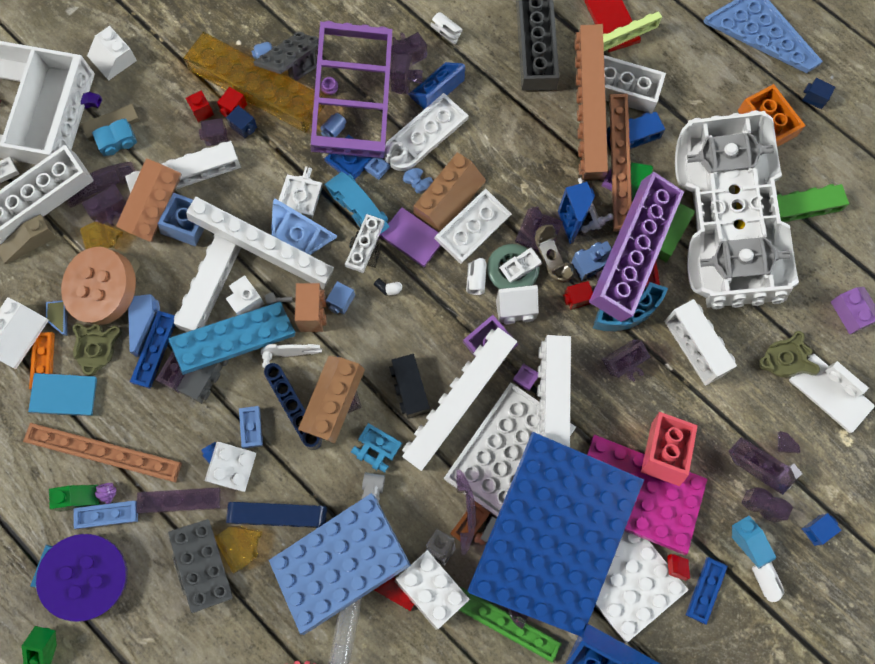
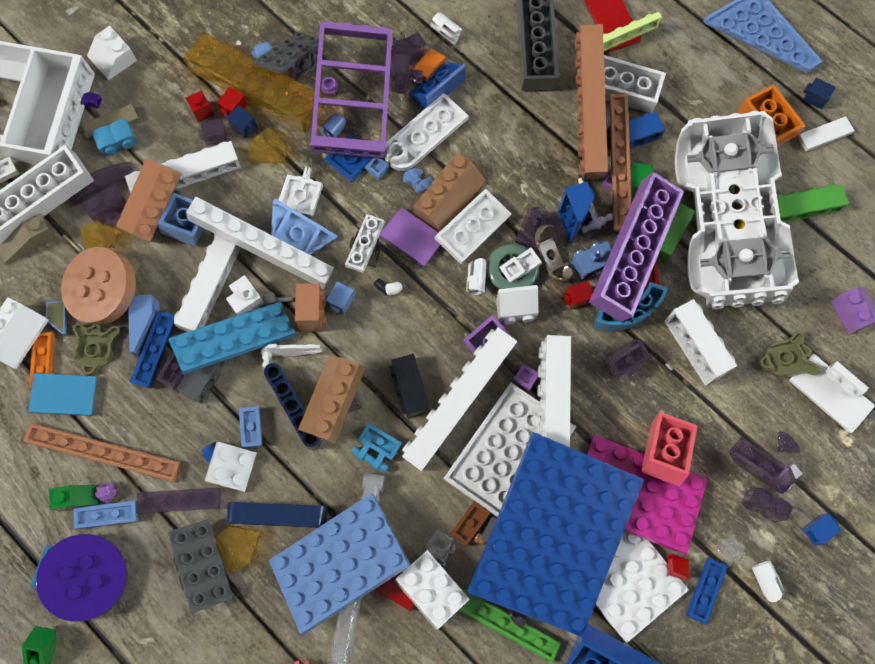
(267, 148): none -> clear yellow slope
(351, 196): dark azure brick -> none
(430, 63): none -> orange tile
(464, 487): clear purple slope -> none
(730, 550): none -> clear brick
(753, 541): dark azure slope -> none
(825, 134): none -> white tile

